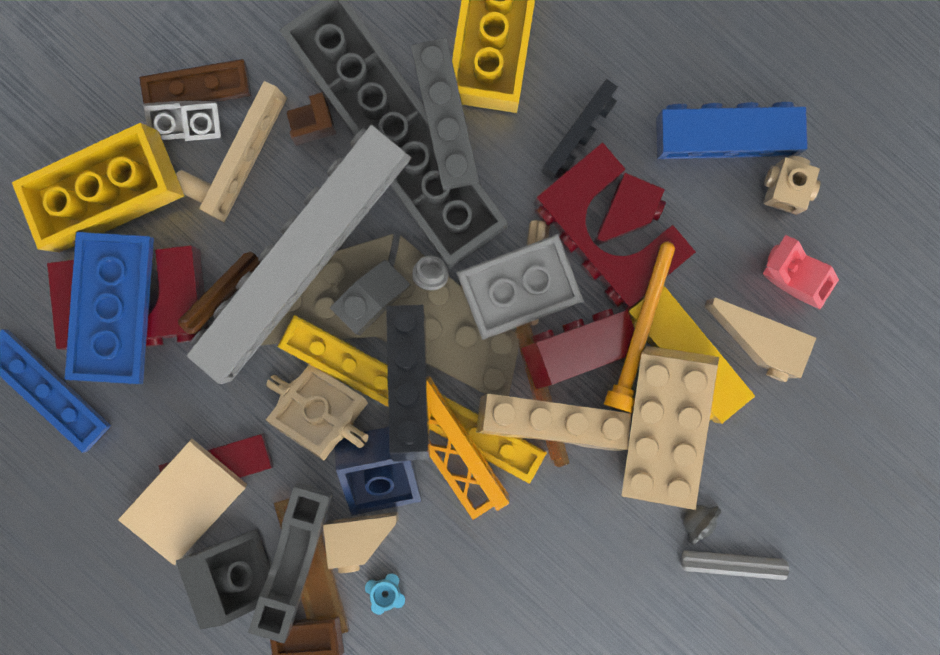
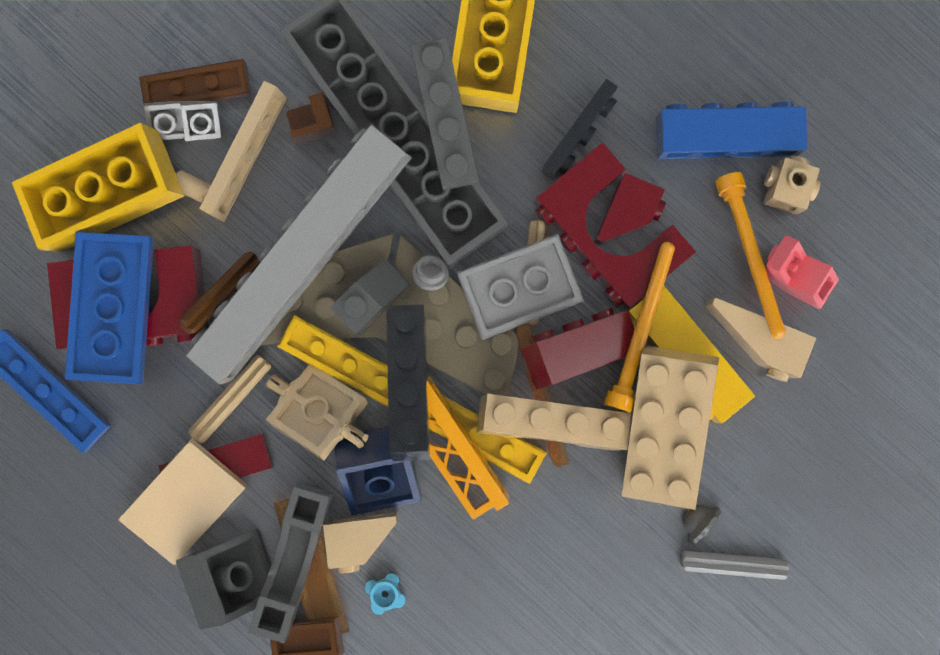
(229, 399): none -> tan axle
(732, 189): none -> light orange piece

